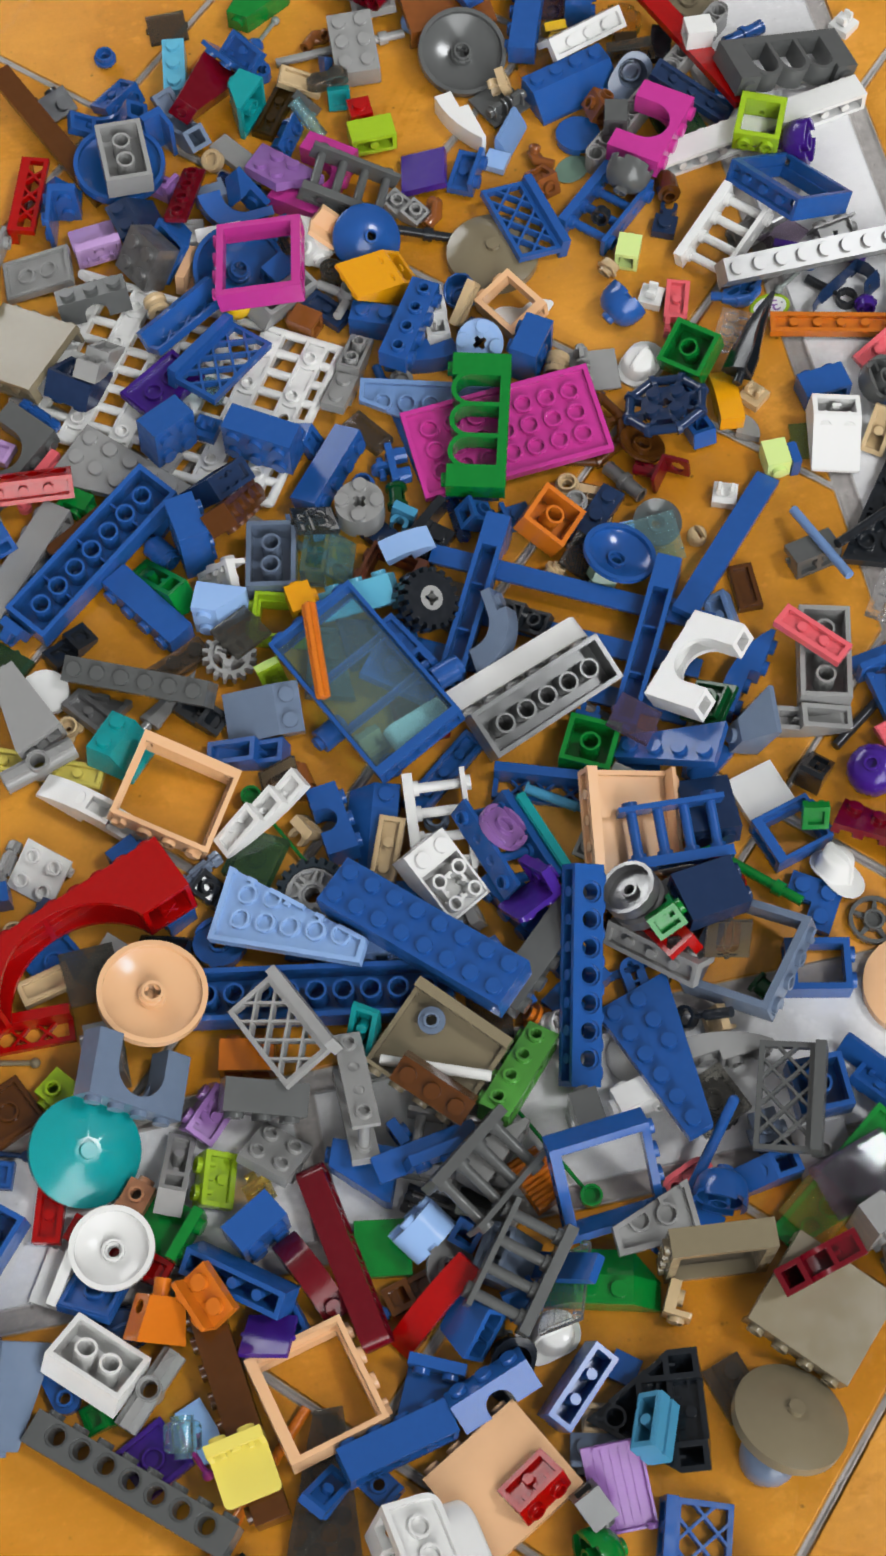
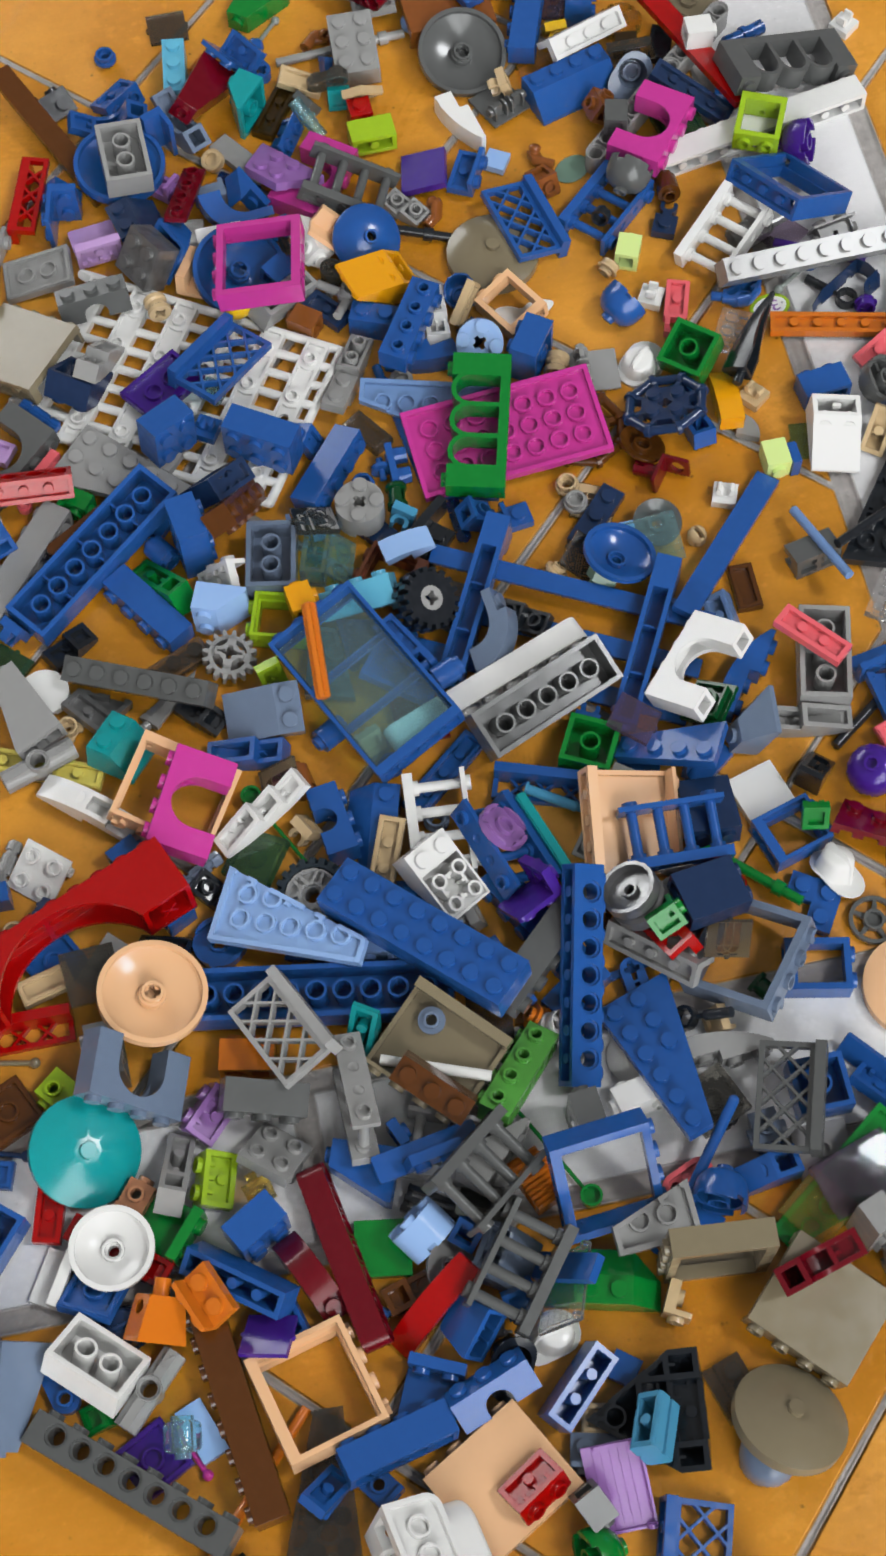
(179, 318): blue fence -> none
(186, 768): none -> dark pink arch
(240, 632): clear smoke piece -> none
(243, 1466): light yellow bracket -> none
(362, 90): none -> tan tile
(510, 132): medium blue slope -> none
(549, 519): orange brick -> none
(576, 134): blue tile -> none
(624, 481): flat silver pin -> none

